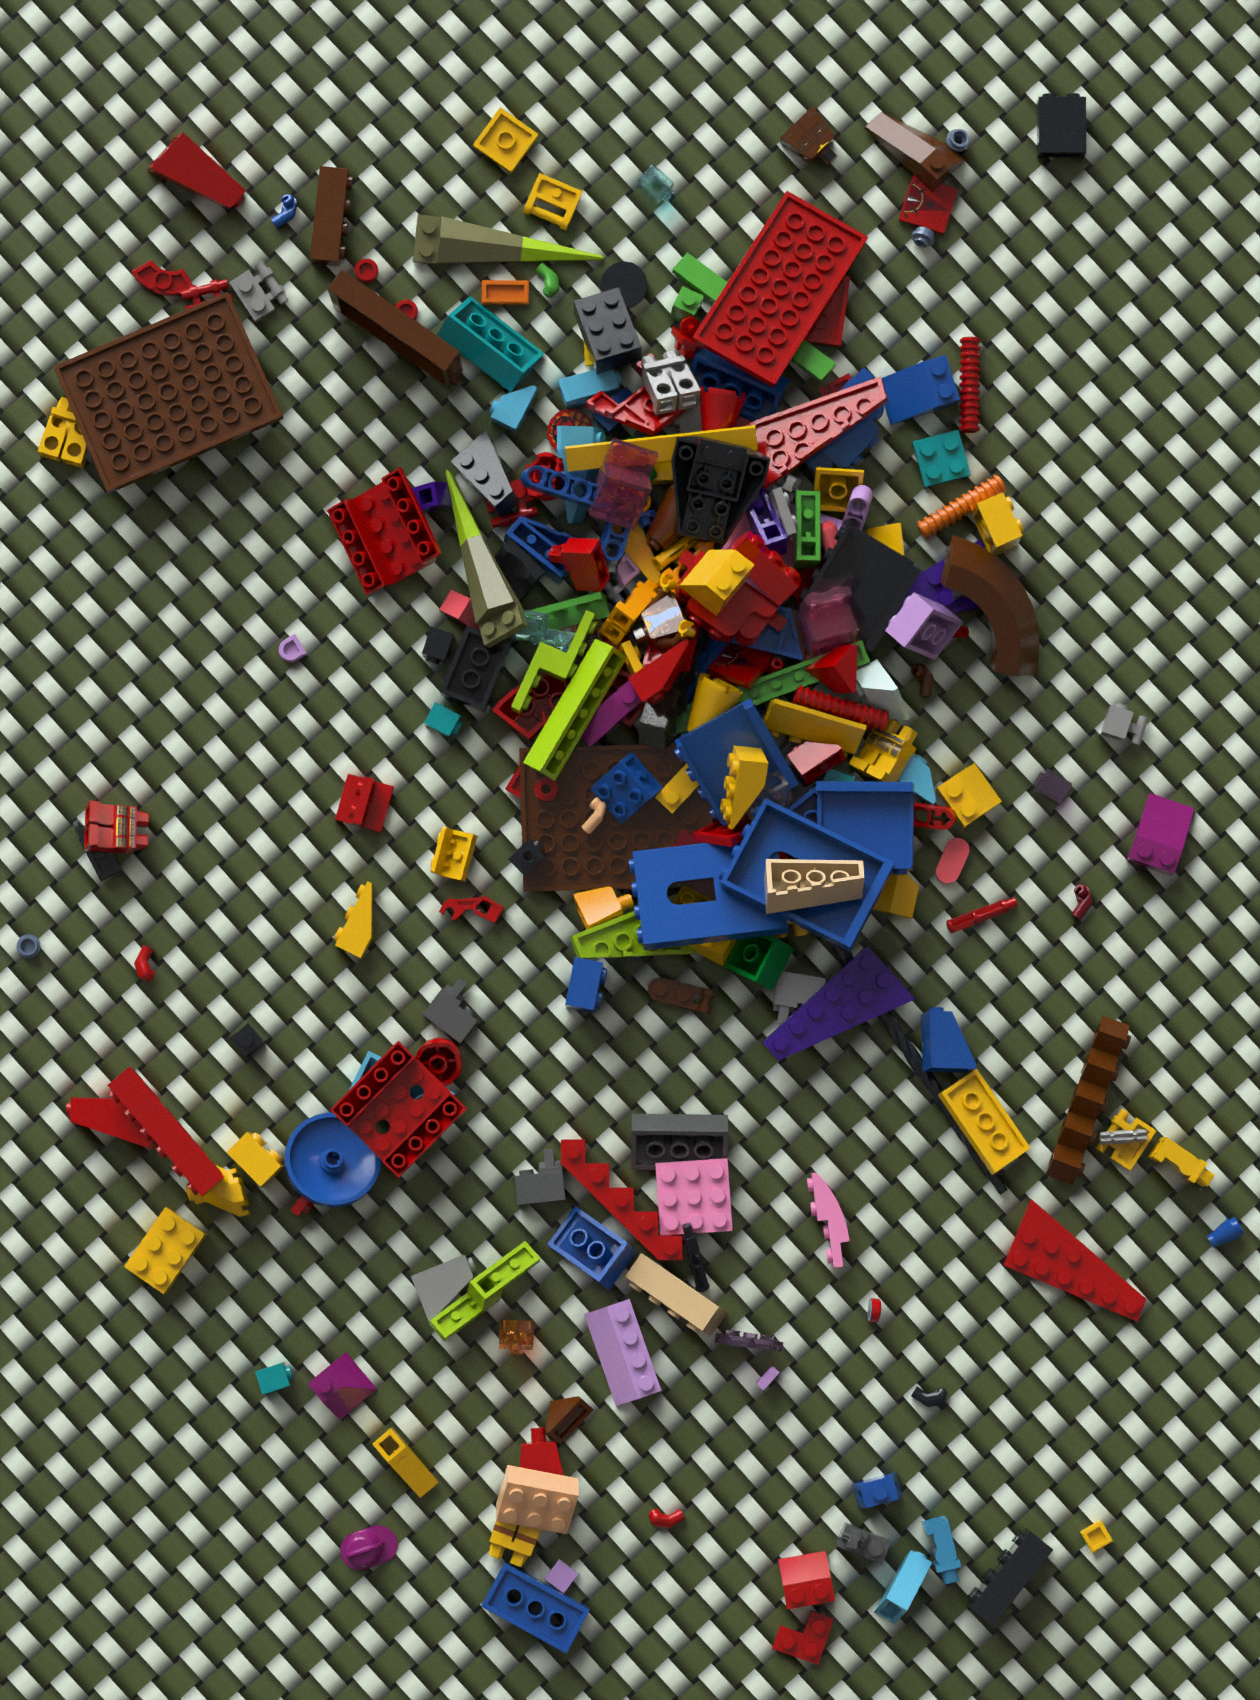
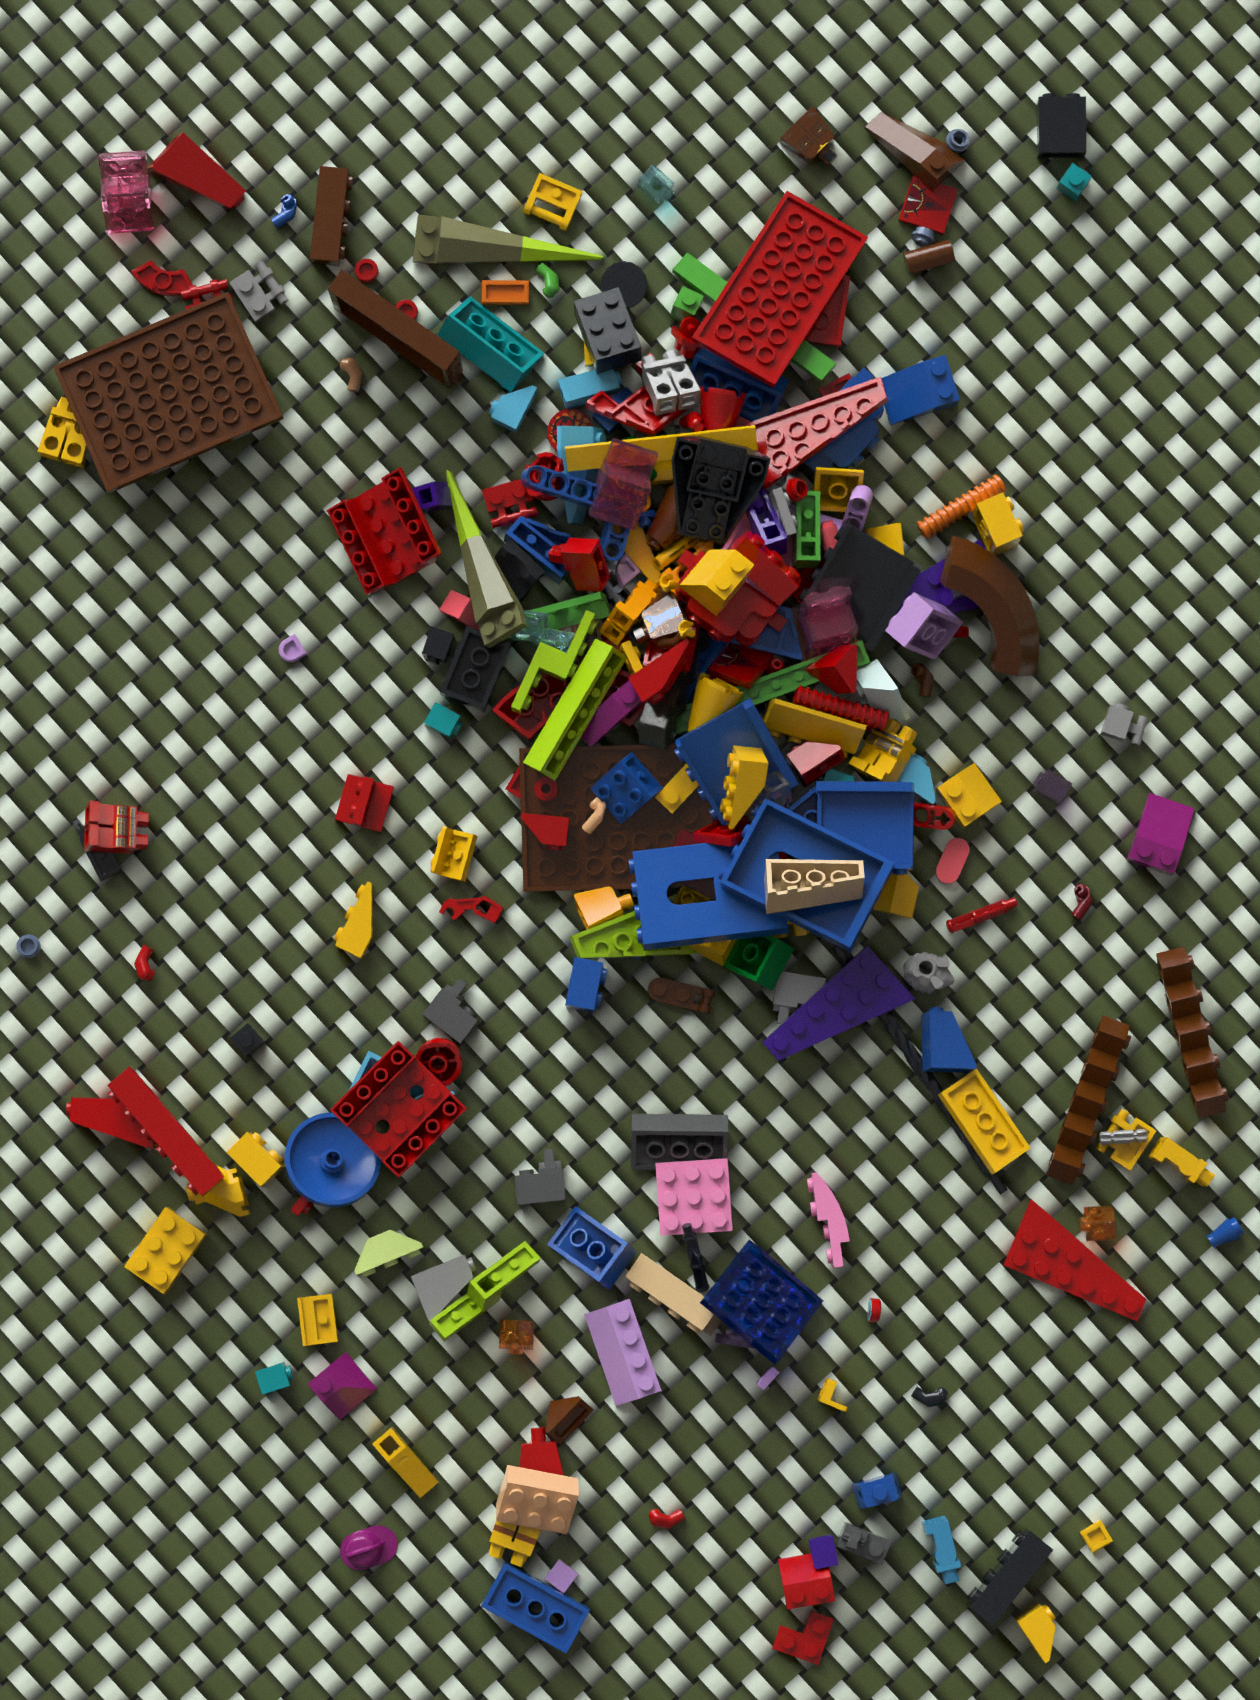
(126, 192): none -> clear pink bracket
(317, 1319): none -> yellow plate
(354, 371): none -> medium nougat arm
(385, 1250): none -> yellowish green slope
(486, 474): wedge -> none
(505, 140): yellow plate -> none
(519, 861): black brick -> none
(548, 829): none -> red slope
(619, 1201): red brick -> none
(693, 421): none -> red arm
(761, 1301): none -> clear blue plate
(796, 489): none -> red plate
(823, 1551): none -> dark purple panel
(826, 1394): none -> yellow panel
(903, 1587): medium azure slope -> none
(927, 972): none -> light grey animal
(929, 256): none -> reddish brown brick
(941, 458): teal plate -> none
(969, 400): red piece -> none
(1038, 1628): none -> yellow slope
(1074, 182): none -> teal brick
(1098, 1223): none -> clear orange brick
(1191, 1032): none -> reddish brown brick

